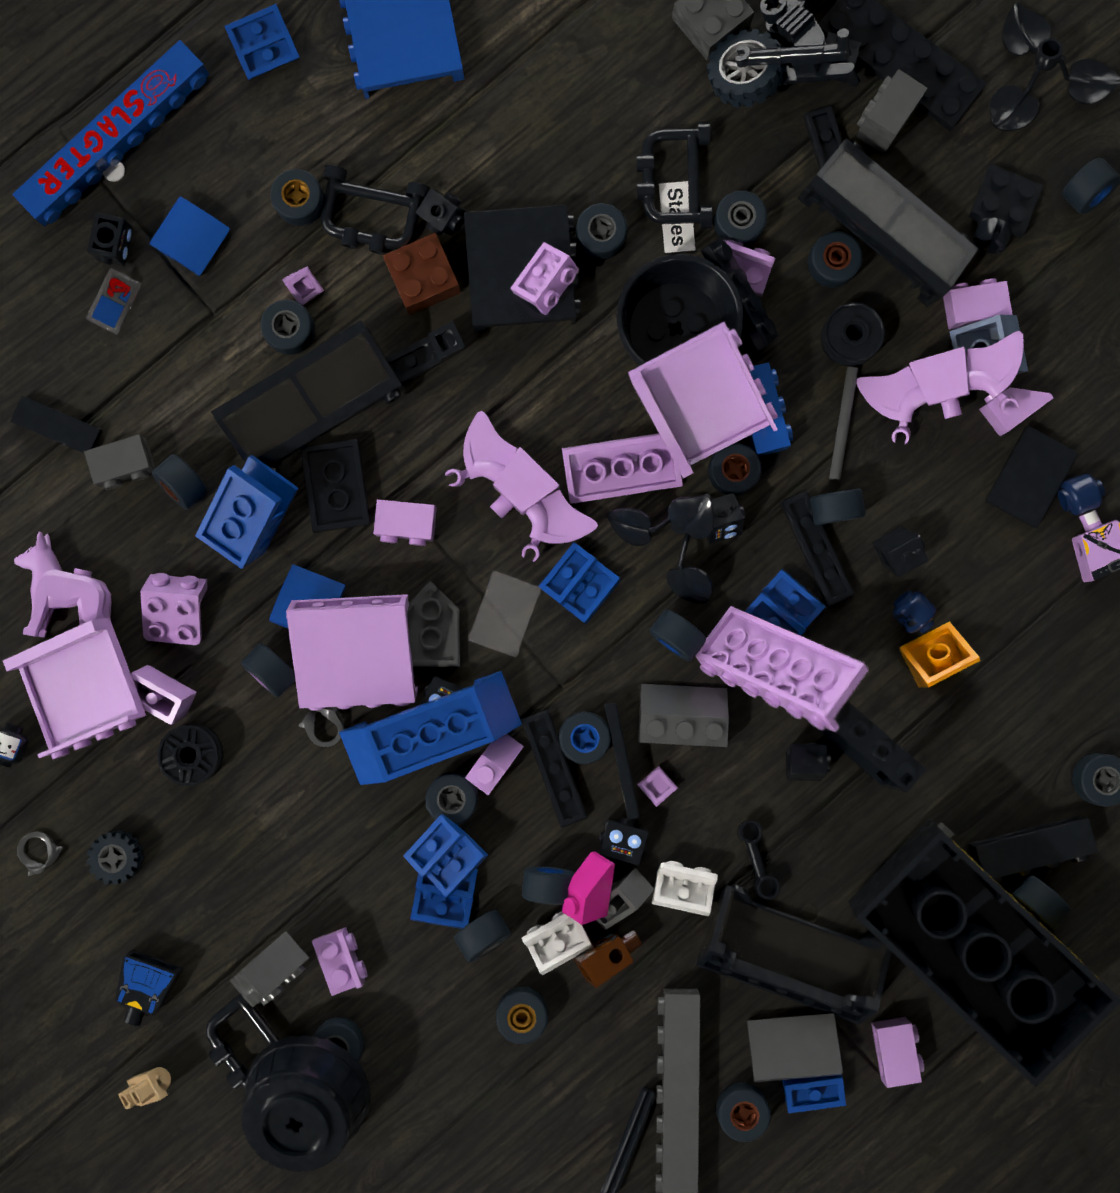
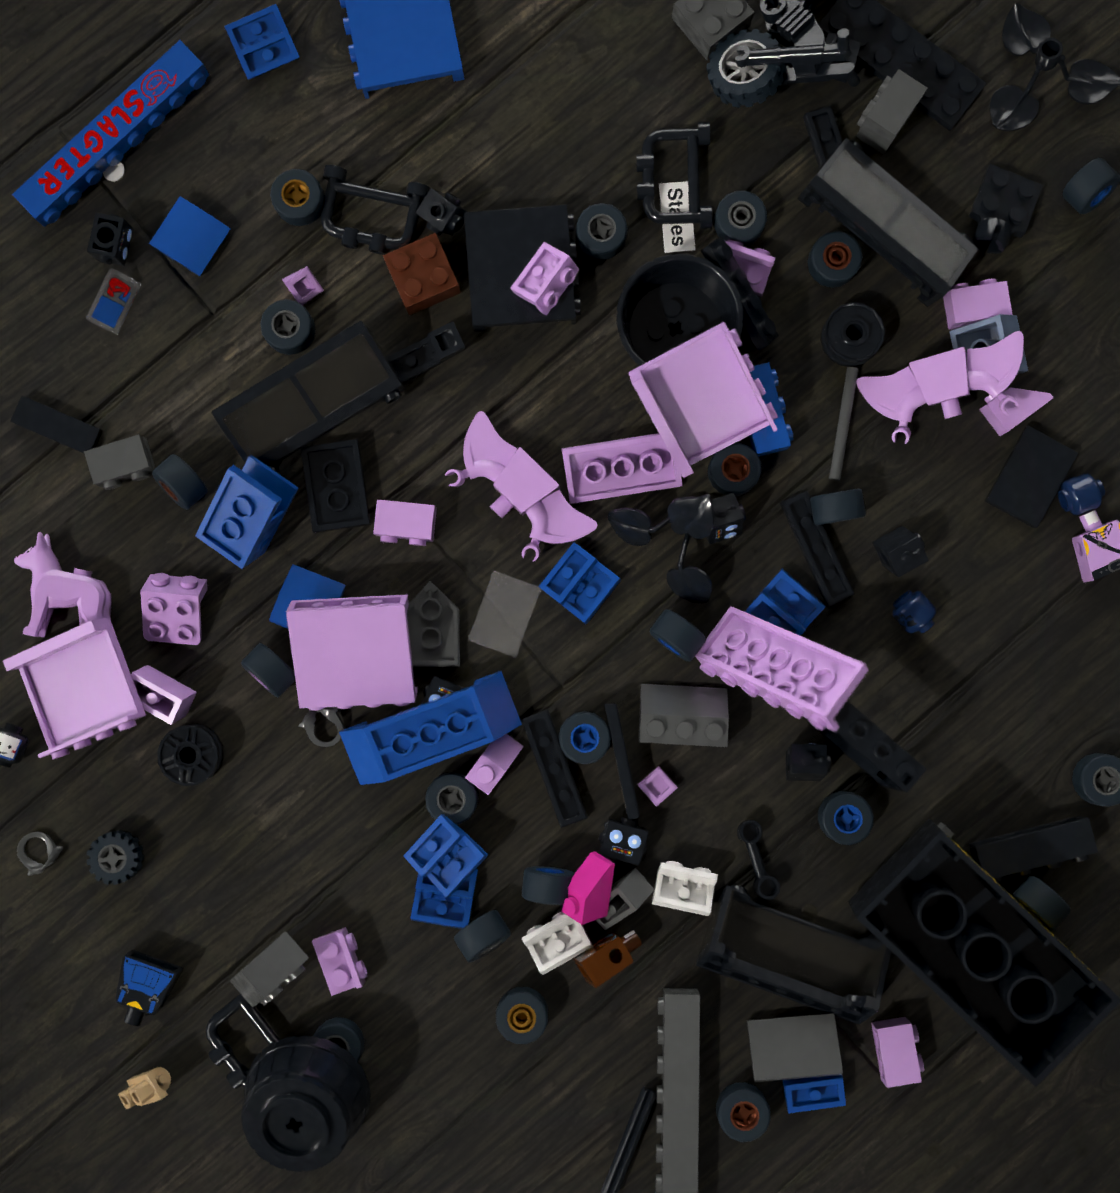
(856, 817): none -> black wheel
(938, 655): light orange slope -> none

